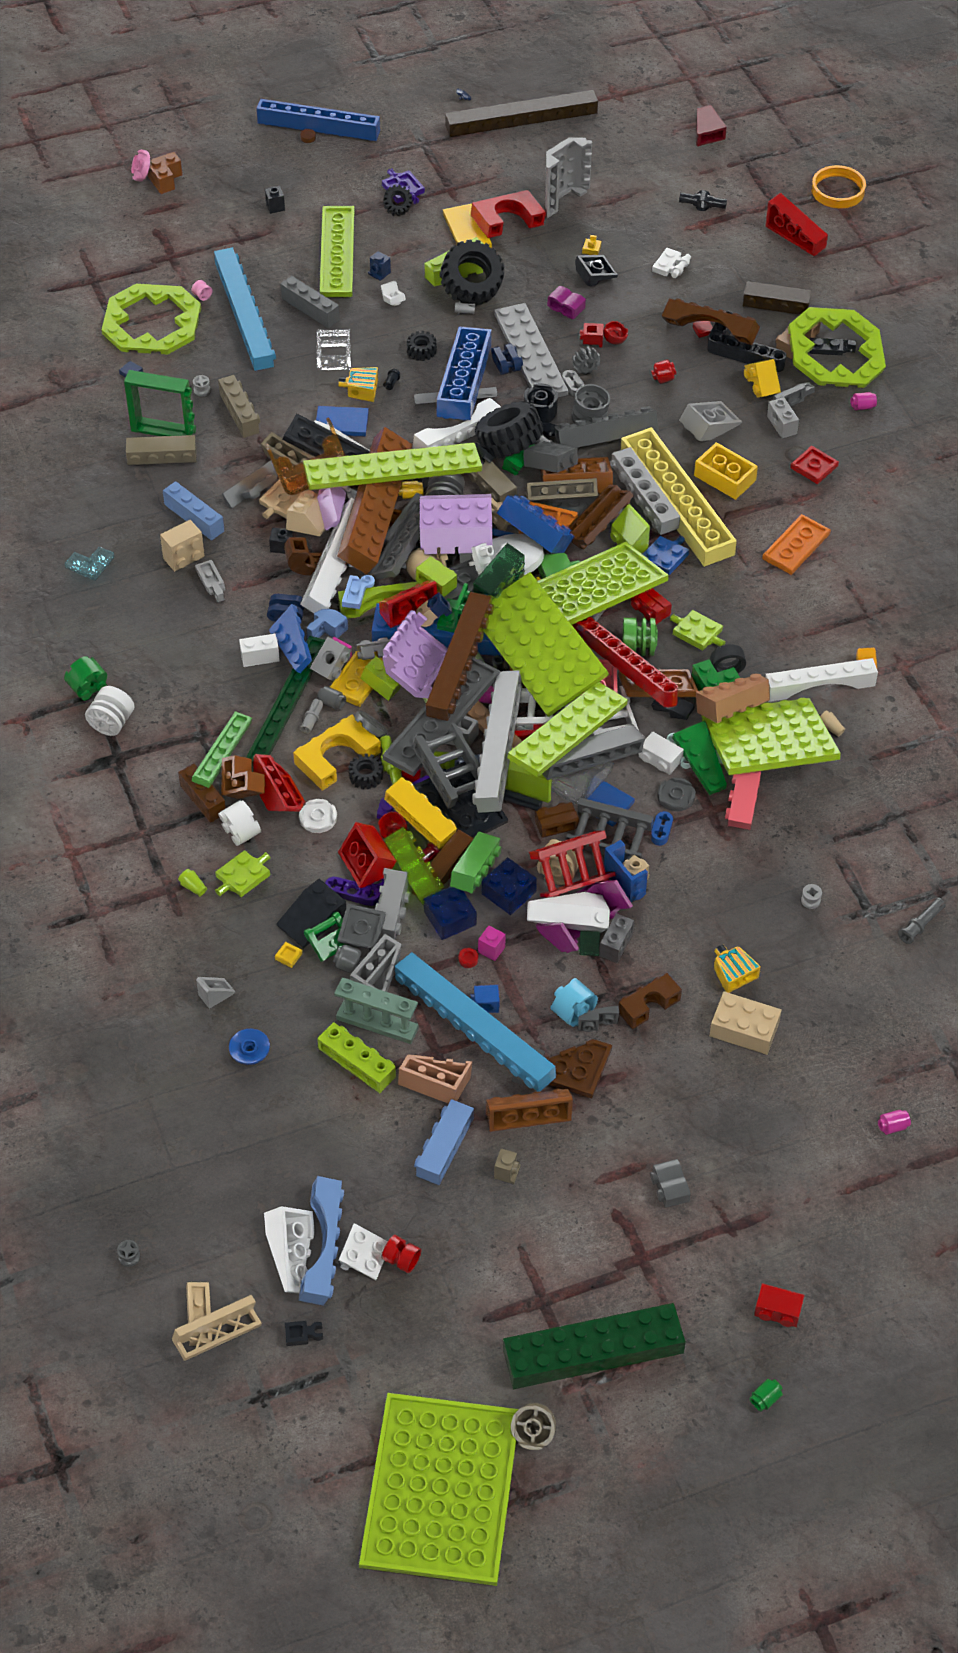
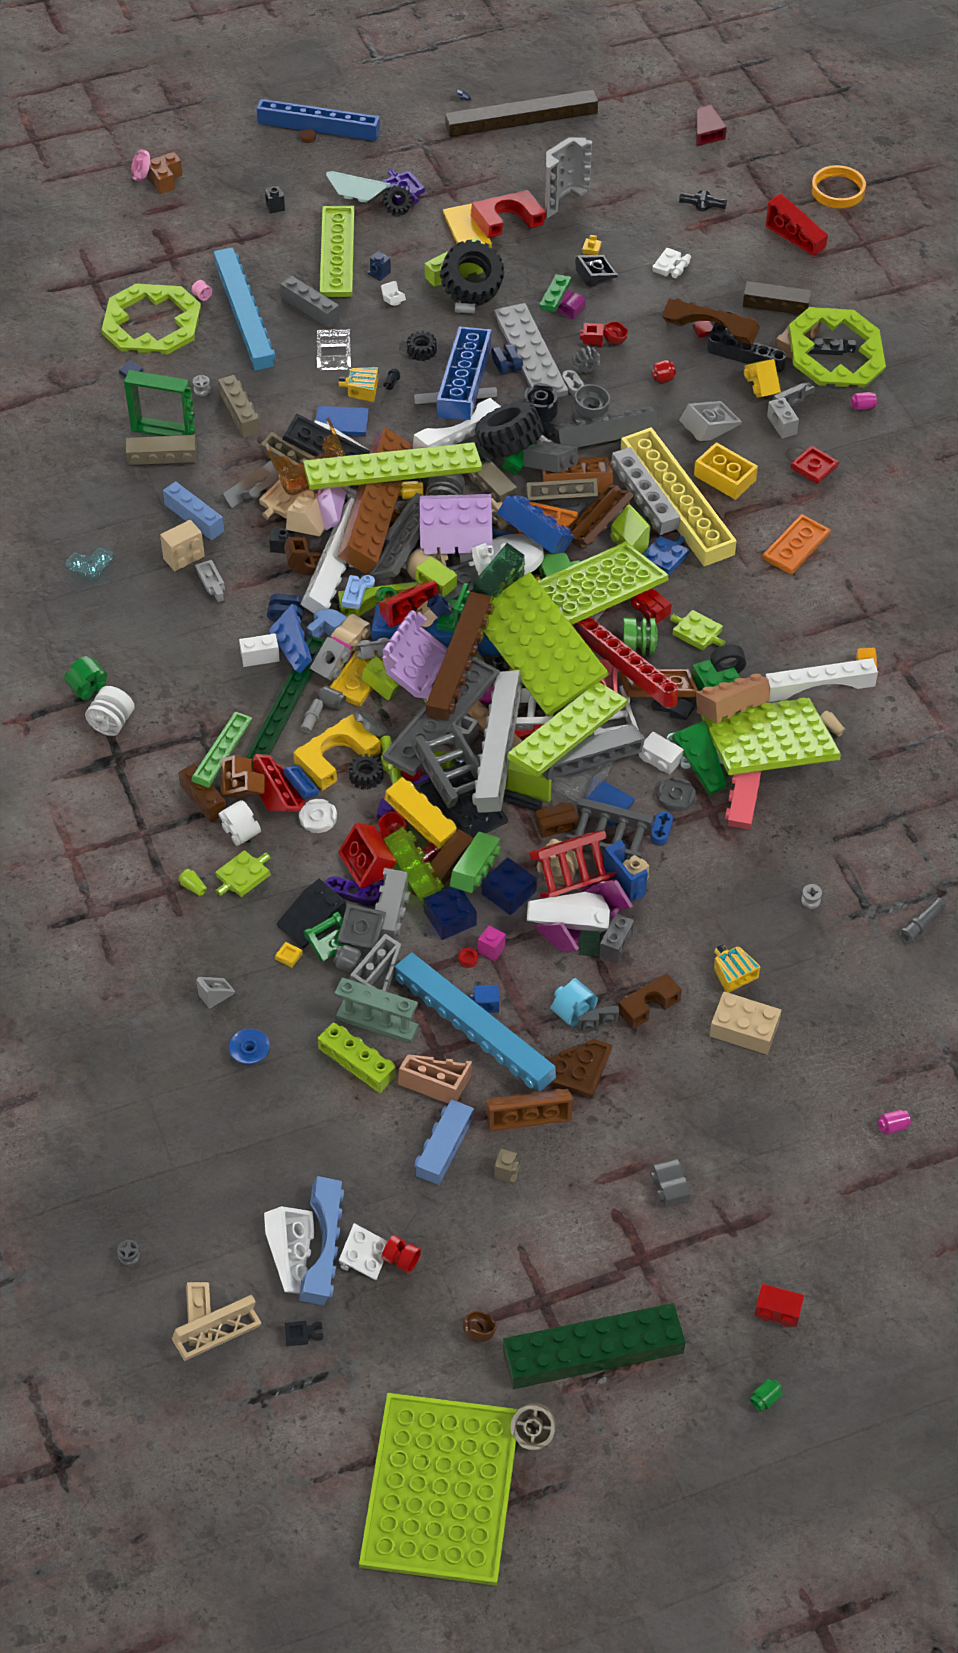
(301, 781): none -> blue plate
(352, 631): none -> tan brick
(356, 187): none -> light aqua wedge
(379, 595): none -> green brick
(479, 1326): none -> reddish brown hair
(555, 293): none -> green plate

